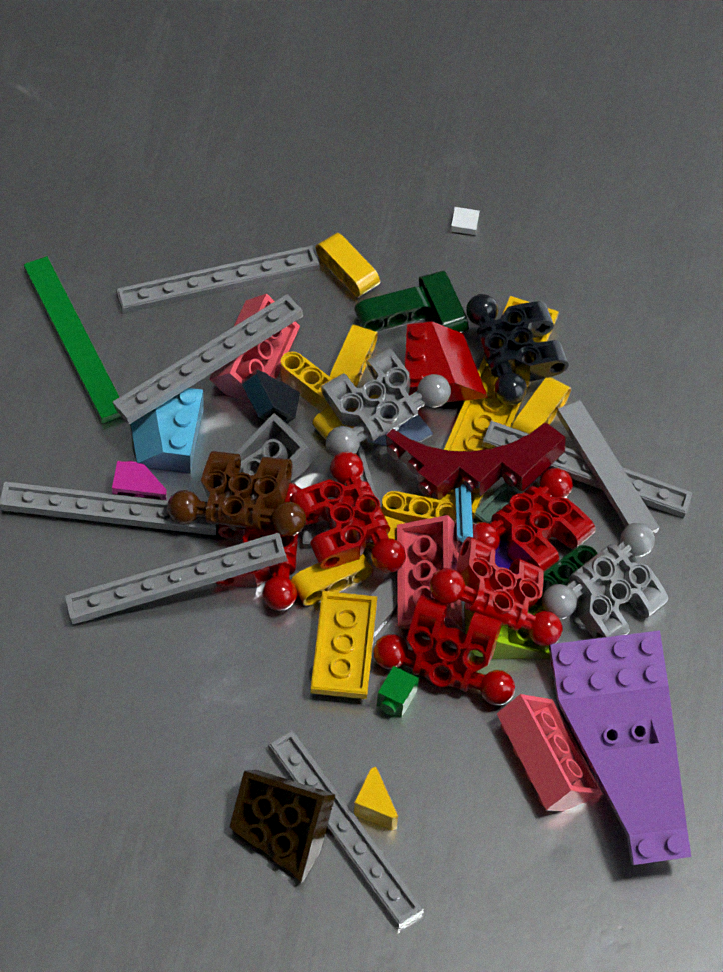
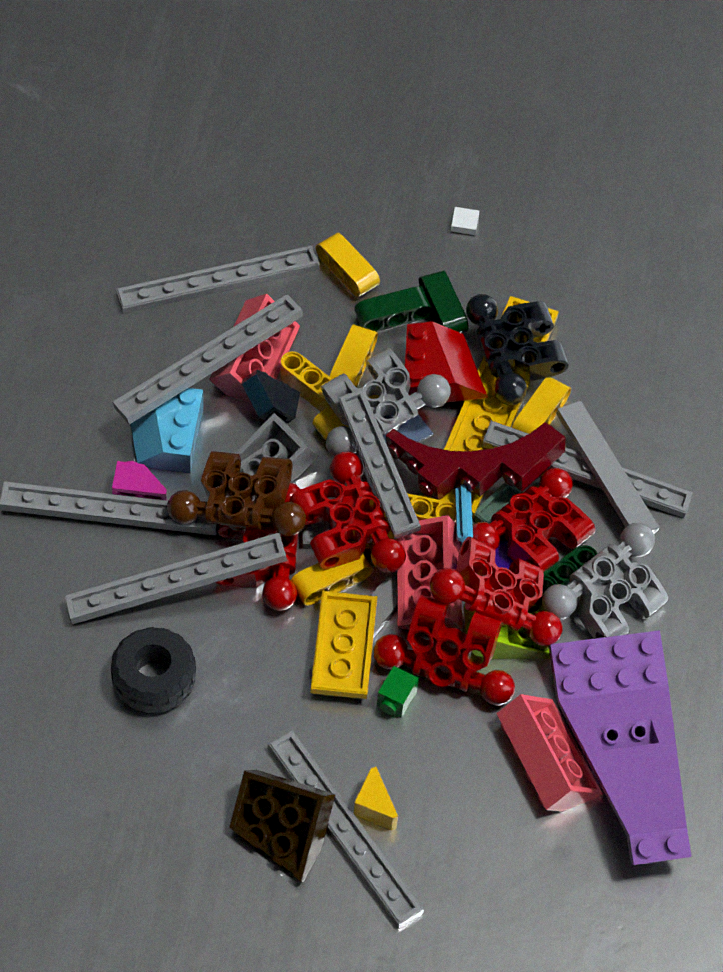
(73, 338): green tile -> none
(156, 692): none -> black tyre
(379, 464): none -> light grey tile

